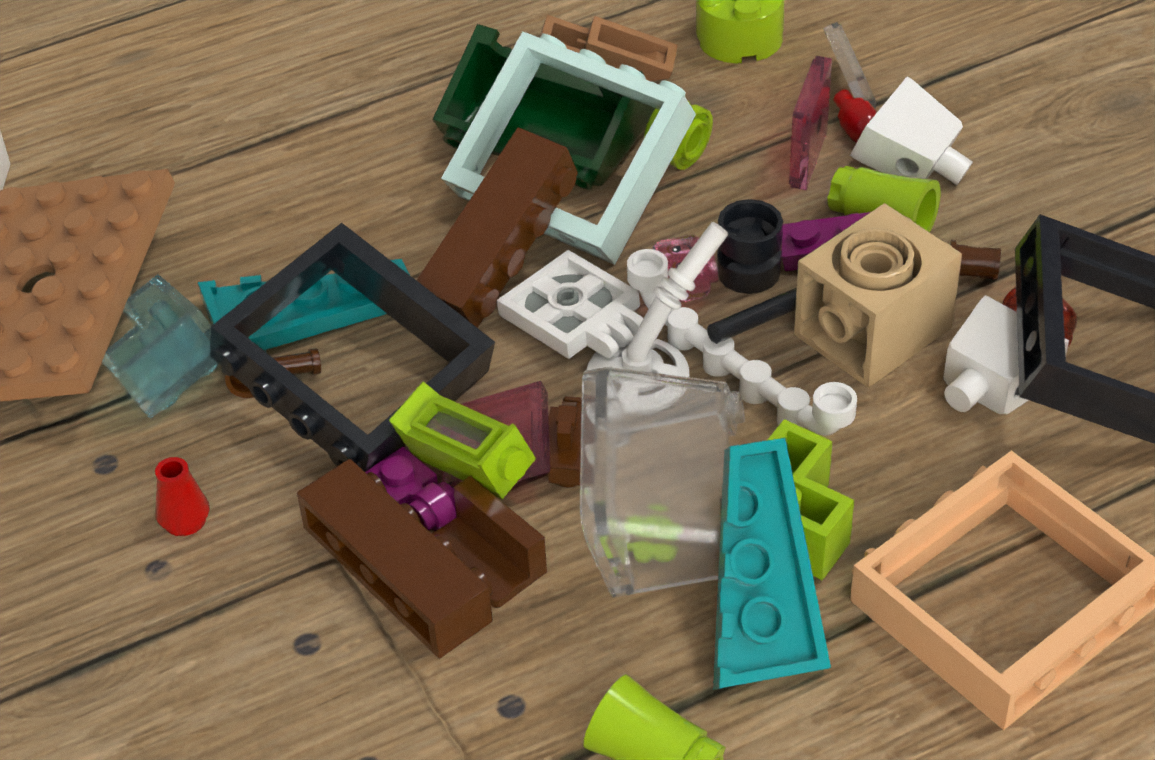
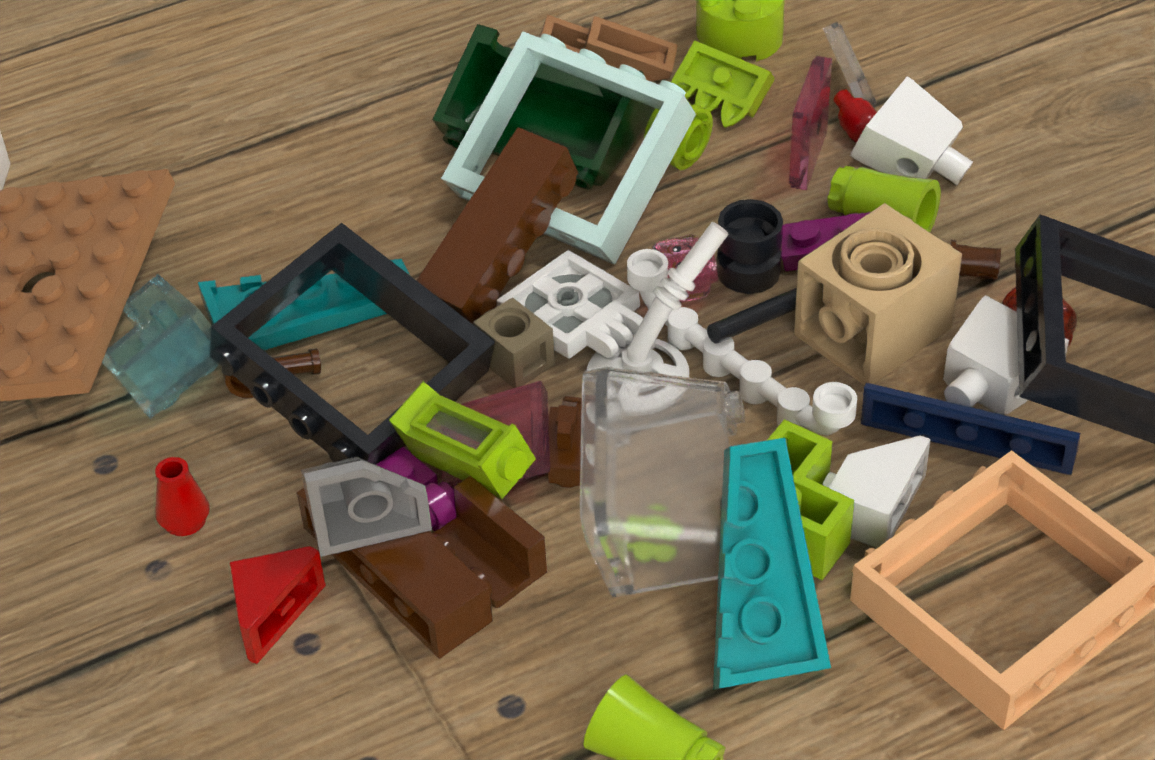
(273, 594): none -> red slope
(362, 505): none -> light grey slope
(521, 342): none -> dark tan brick
(724, 81): none -> lime plate
(882, 486): none -> white slope
(969, 428): none -> dark blue slope

